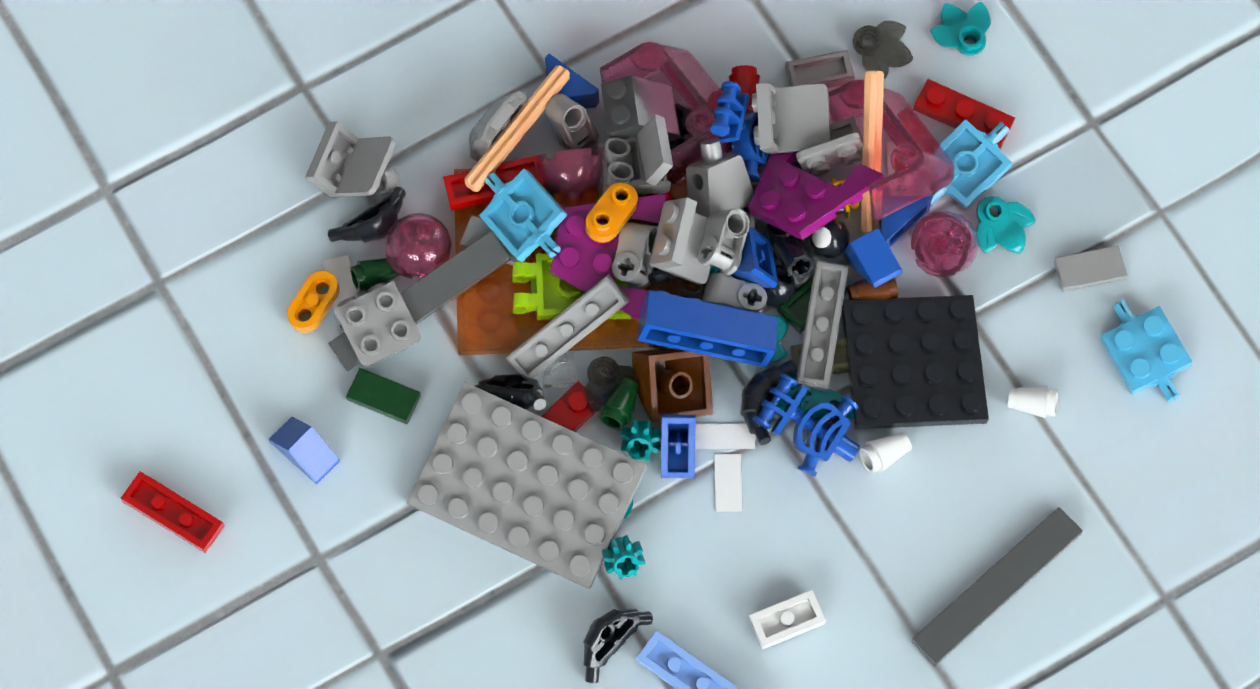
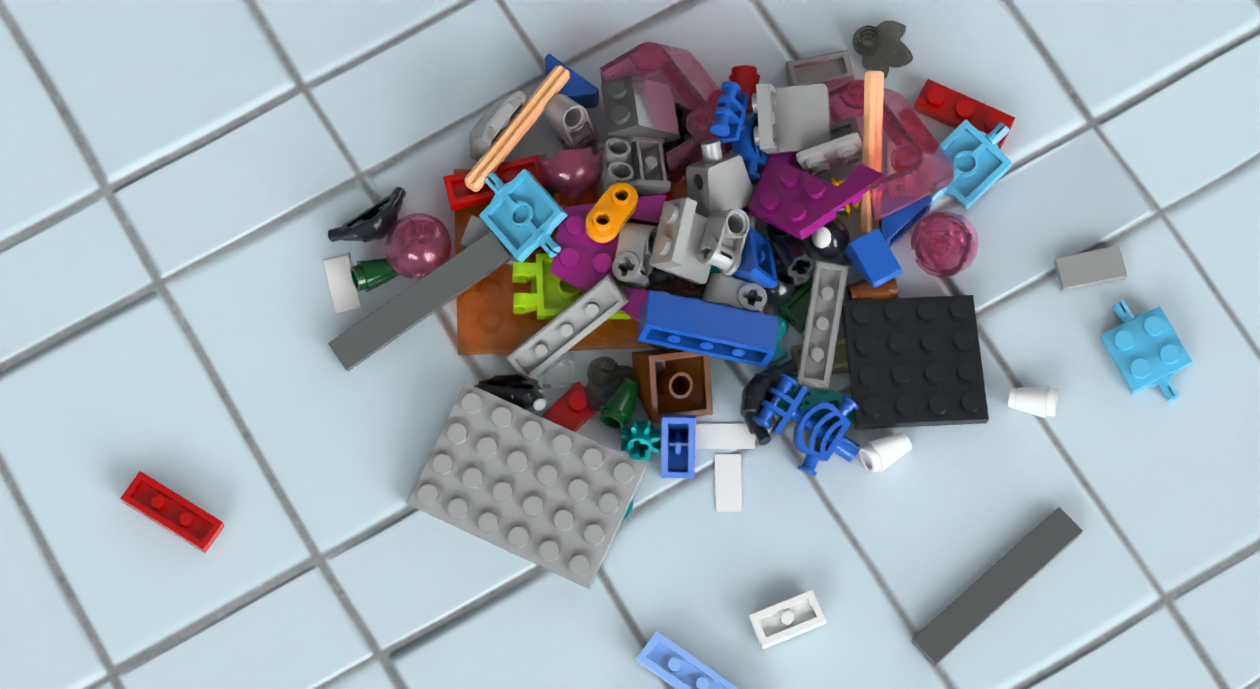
(305, 449): slope -> none
(311, 302): light orange plate -> none
(348, 163): light grey bracket -> none
(377, 323): light grey bracket -> none
(383, 396): dark green tile -> none
(389, 180): light grey hinge -> none
(608, 635): black piece -> none
(623, 557): teal gear -> none
(655, 150): light grey tile -> none
(959, 26): teal plate -> none
(1005, 228): teal plate -> none

